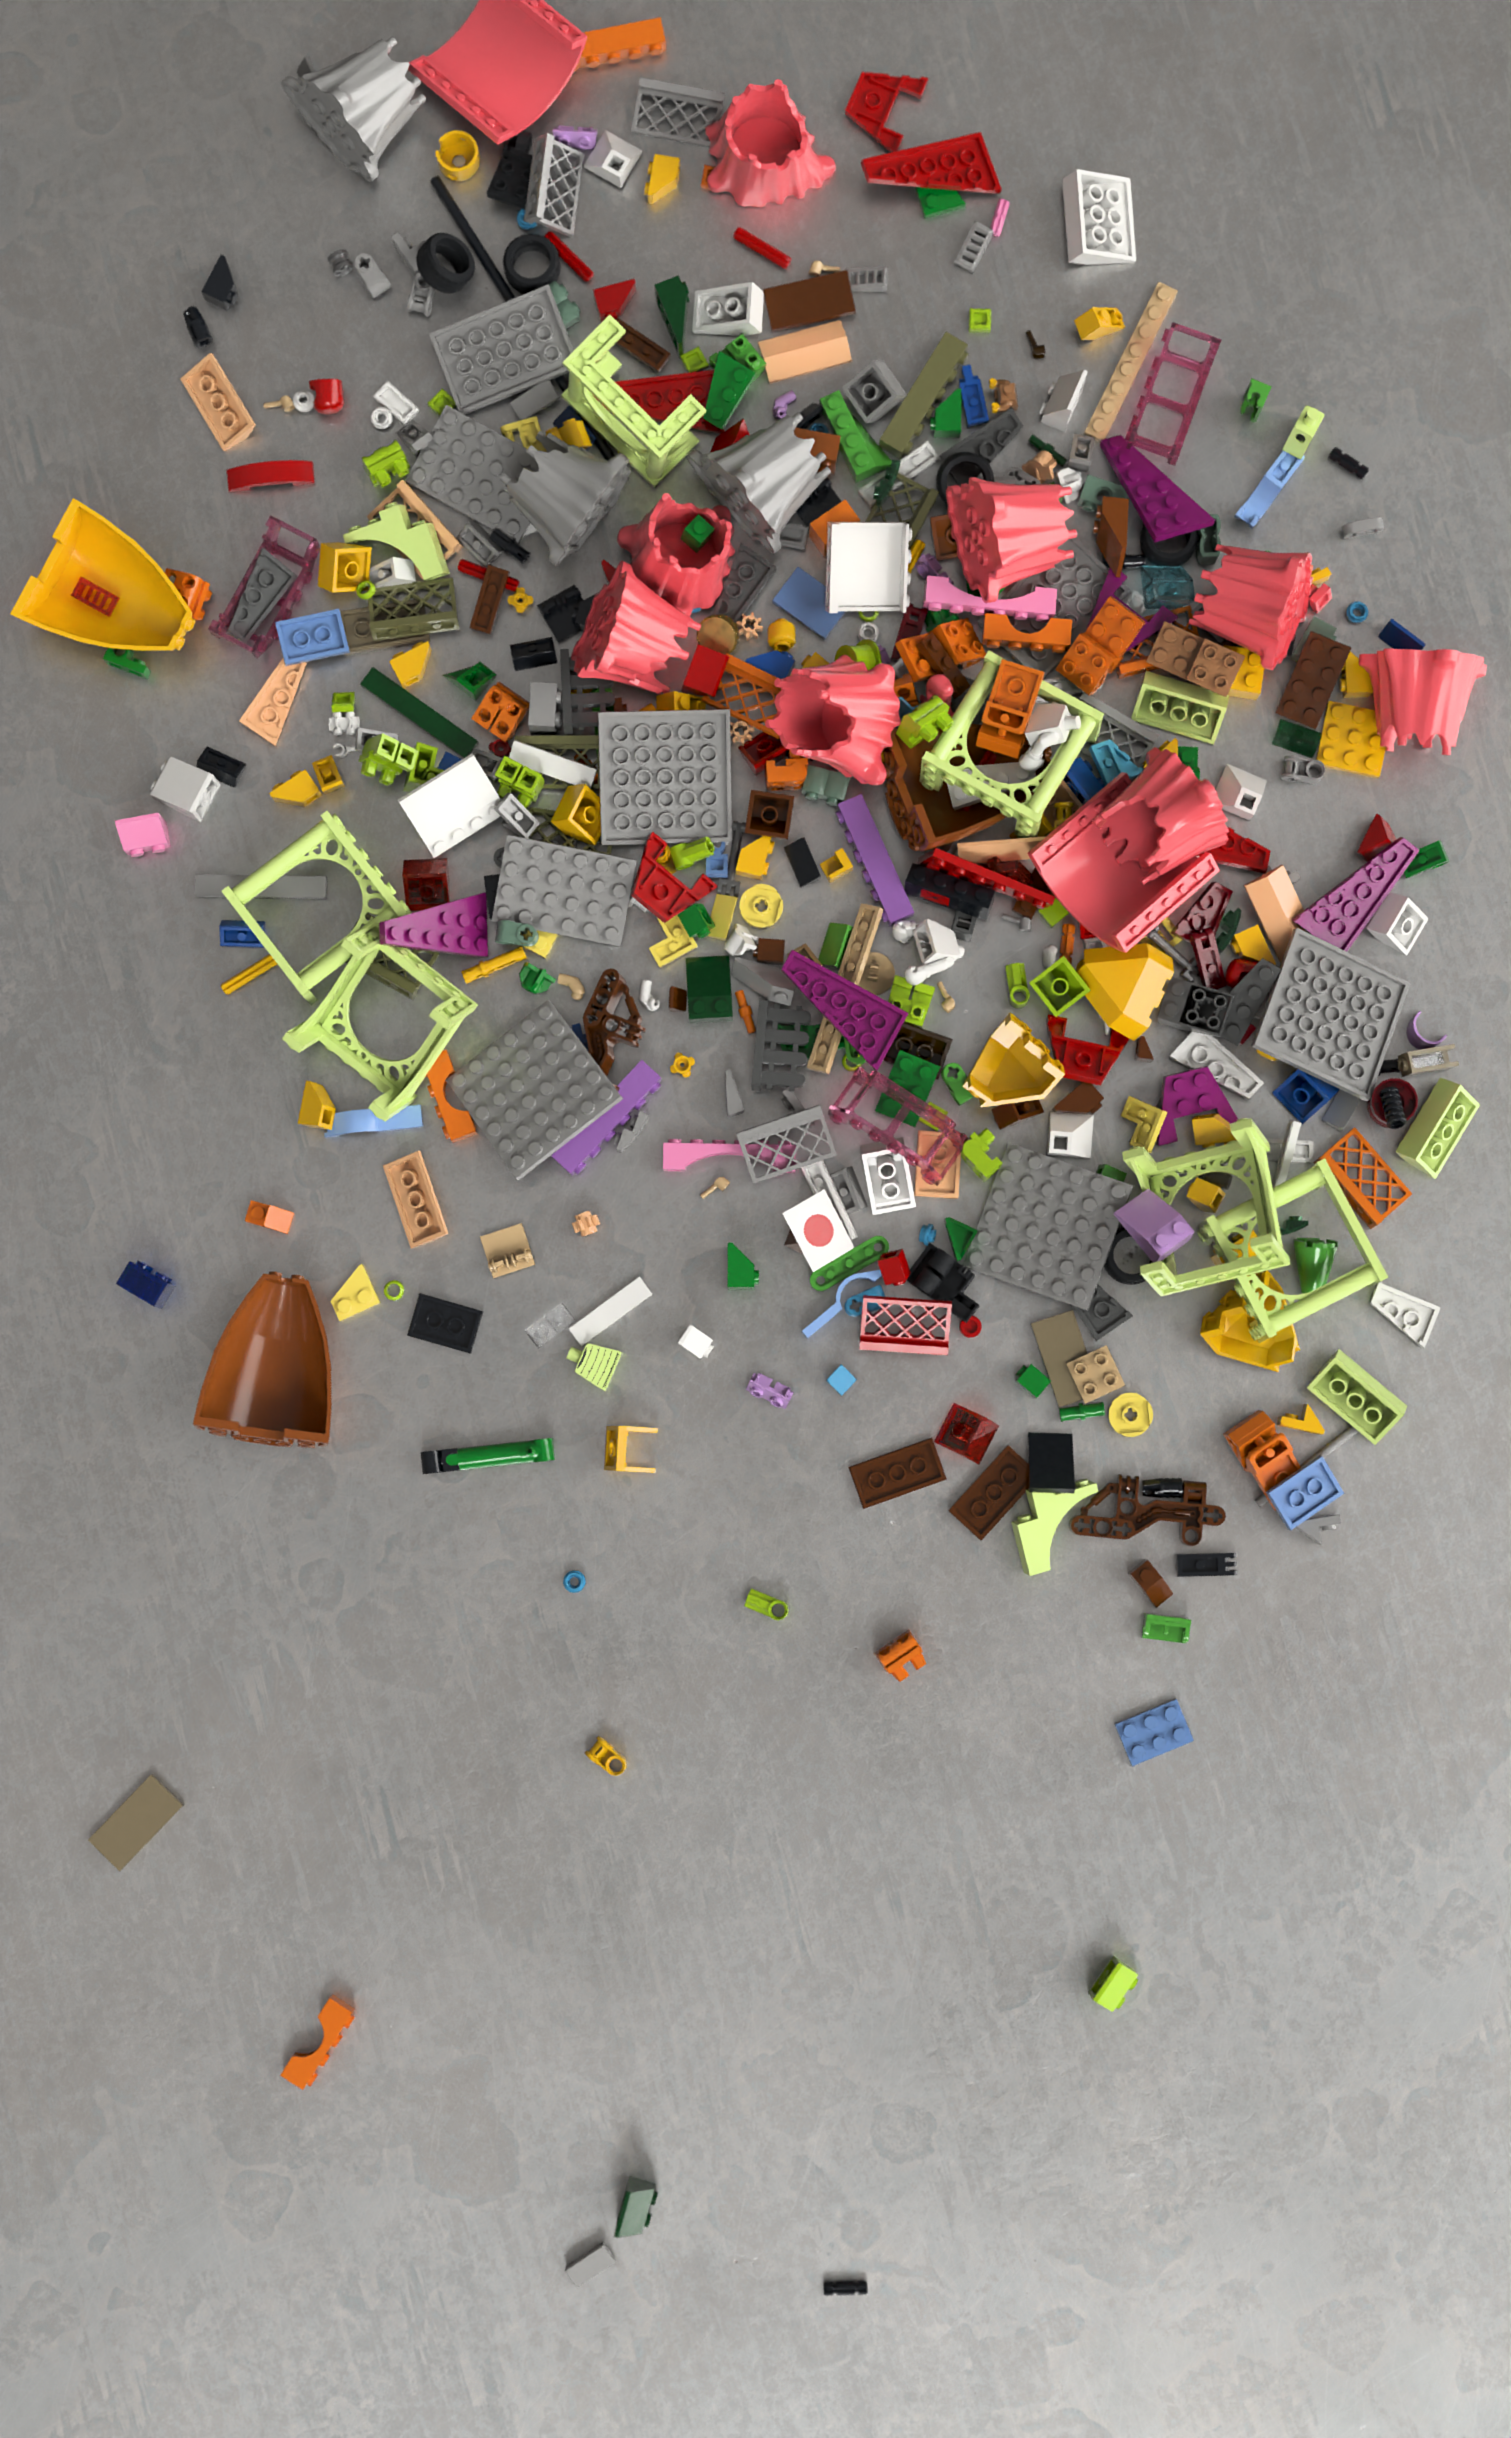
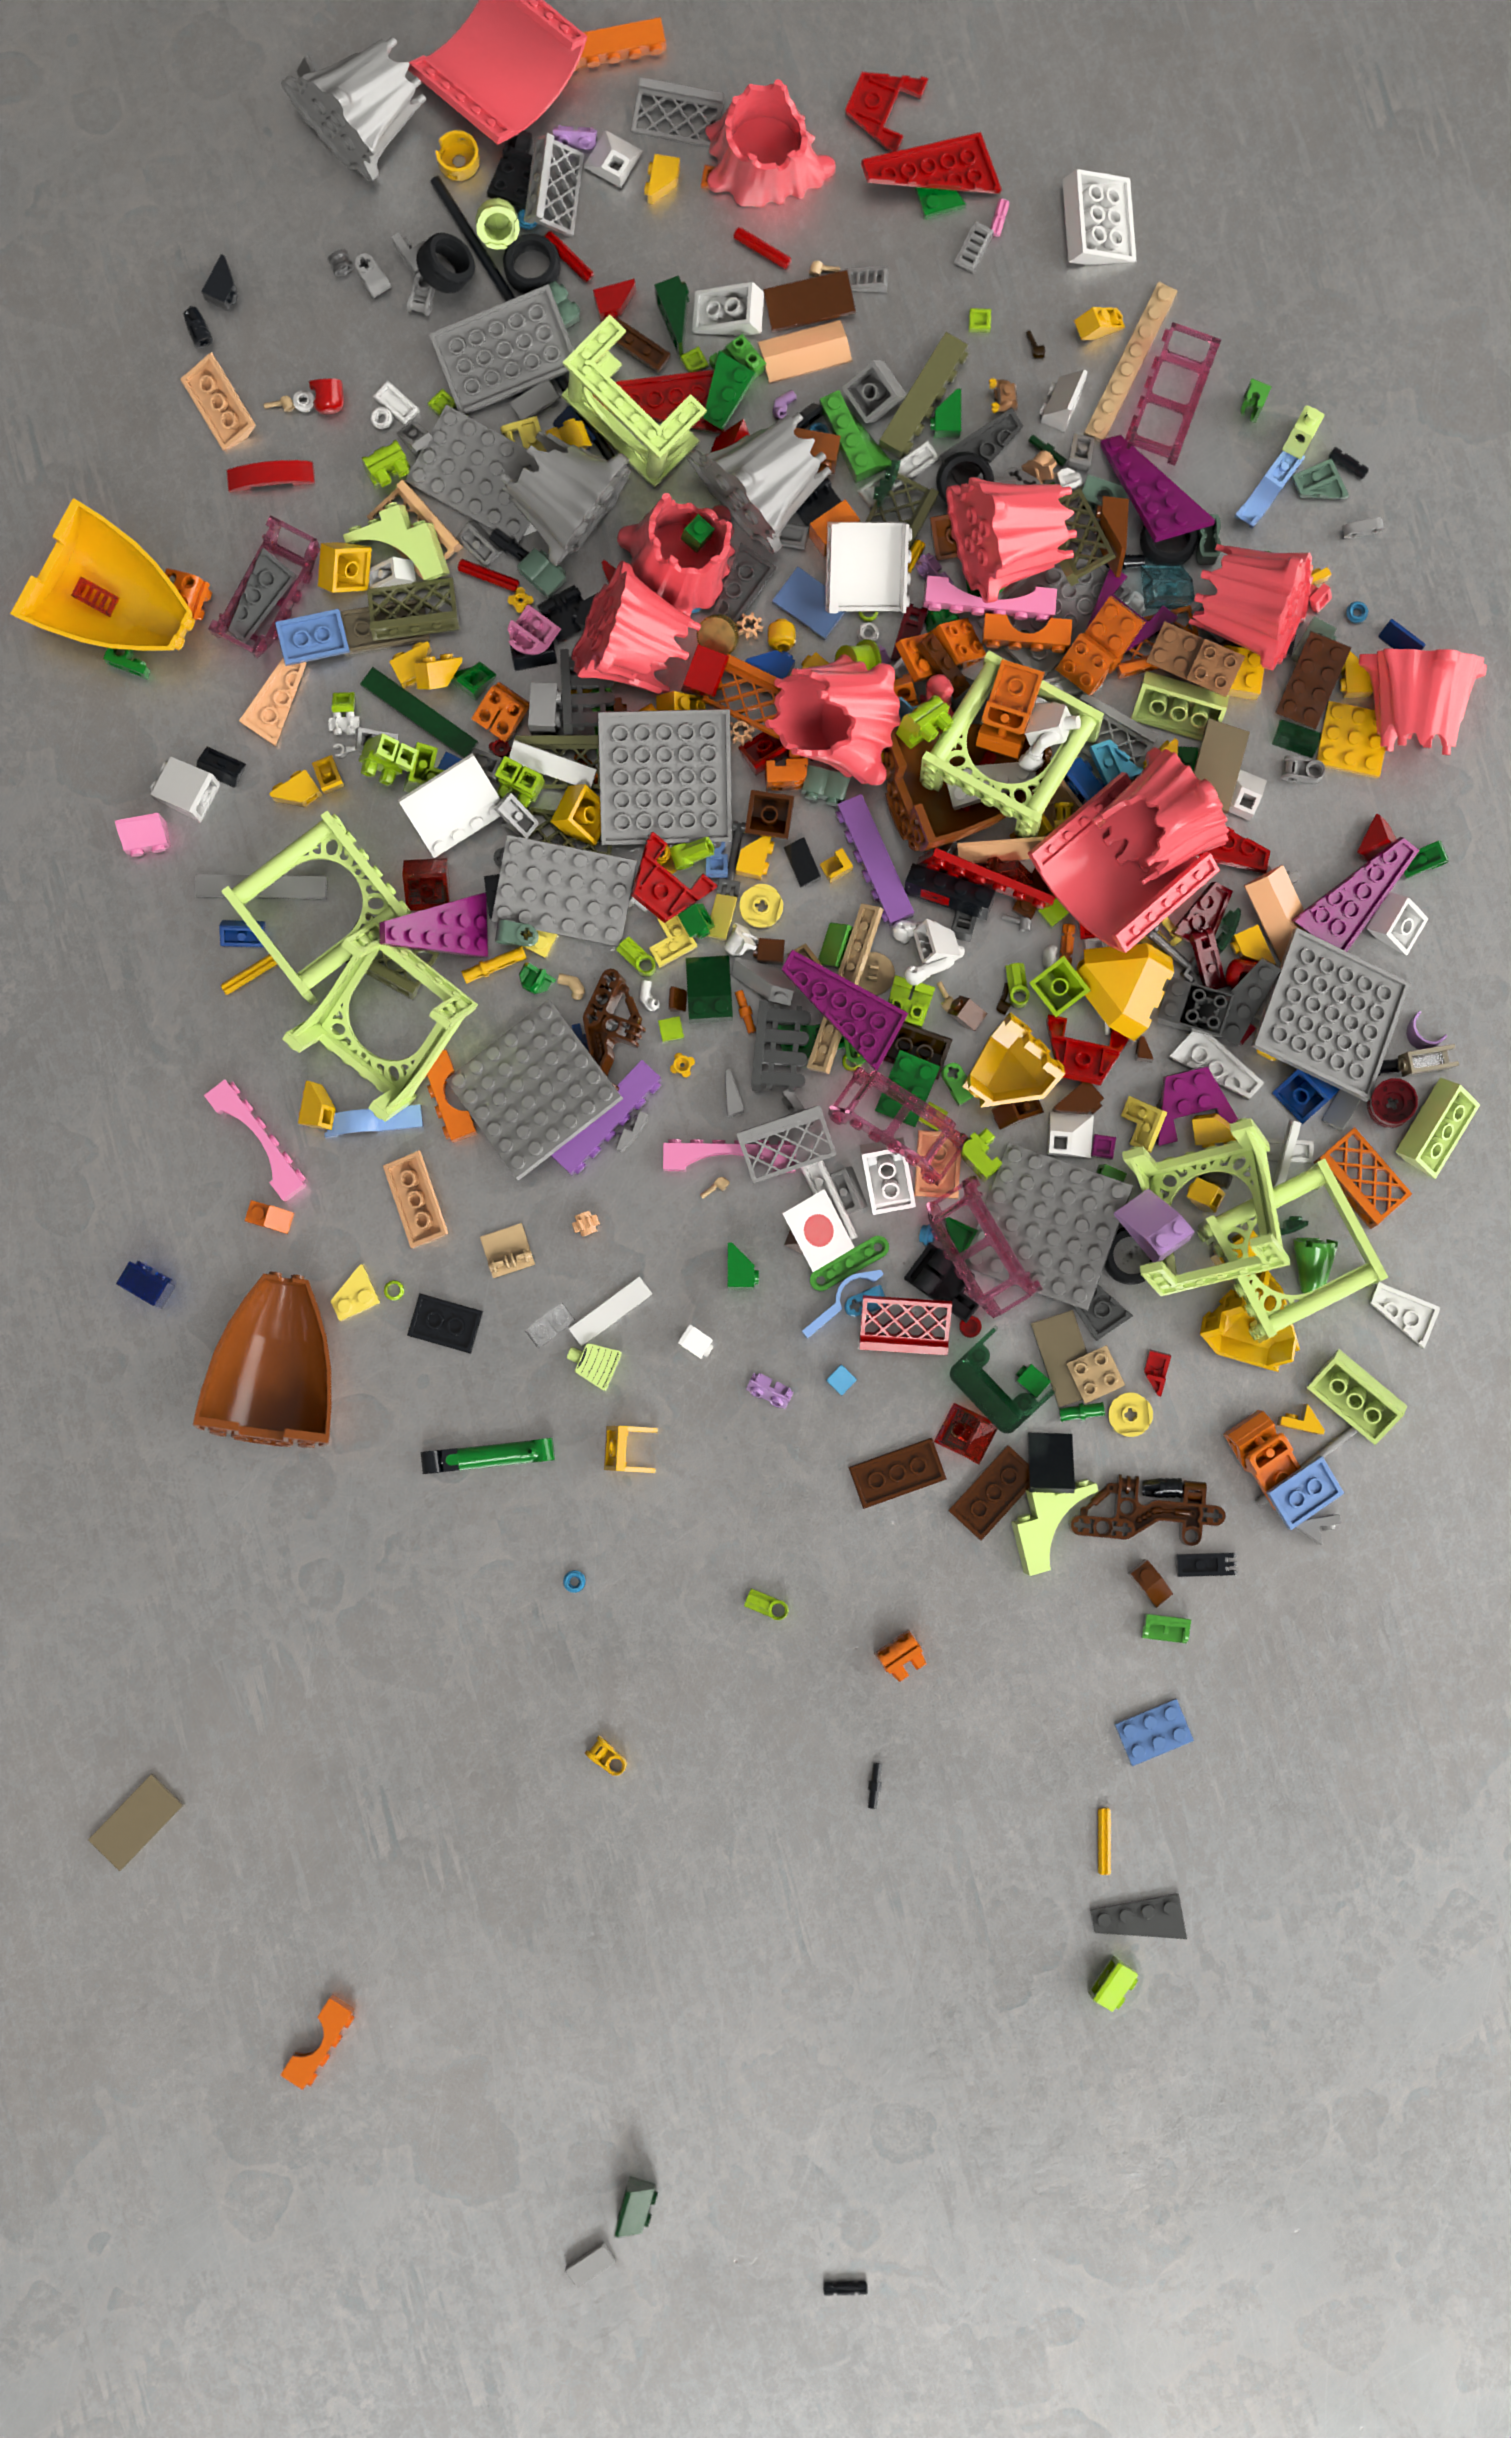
(286, 1180): none -> bright pink arch
(361, 586): lime piece -> none
(436, 673): none -> yellow slope
(489, 599): reddish brown plate -> none
(497, 223): none -> yellowish green tile
(532, 632): none -> bright pink slope
(542, 573): none -> sand green brick
(635, 956): none -> lime piece
(671, 1029): none -> lime tile
(875, 1785): none -> black bar
(894, 1267): red brick -> none
(967, 1013): none -> brick
(972, 398): blue hinge -> none
(986, 1393): none -> clear green windscreen
(993, 1238): none -> clear pink windscreen
(1003, 1006): none -> dark brown hand
(1069, 565): none -> olive fence
(1103, 1146): none -> magenta tile
(1104, 1841): none -> yellow axle
(1146, 1917): none -> dark grey wing
(1156, 1369): none -> red slope
(1221, 758): none -> dark tan tile
(1320, 482): none -> sand green wing
(1392, 1107): black piece -> none

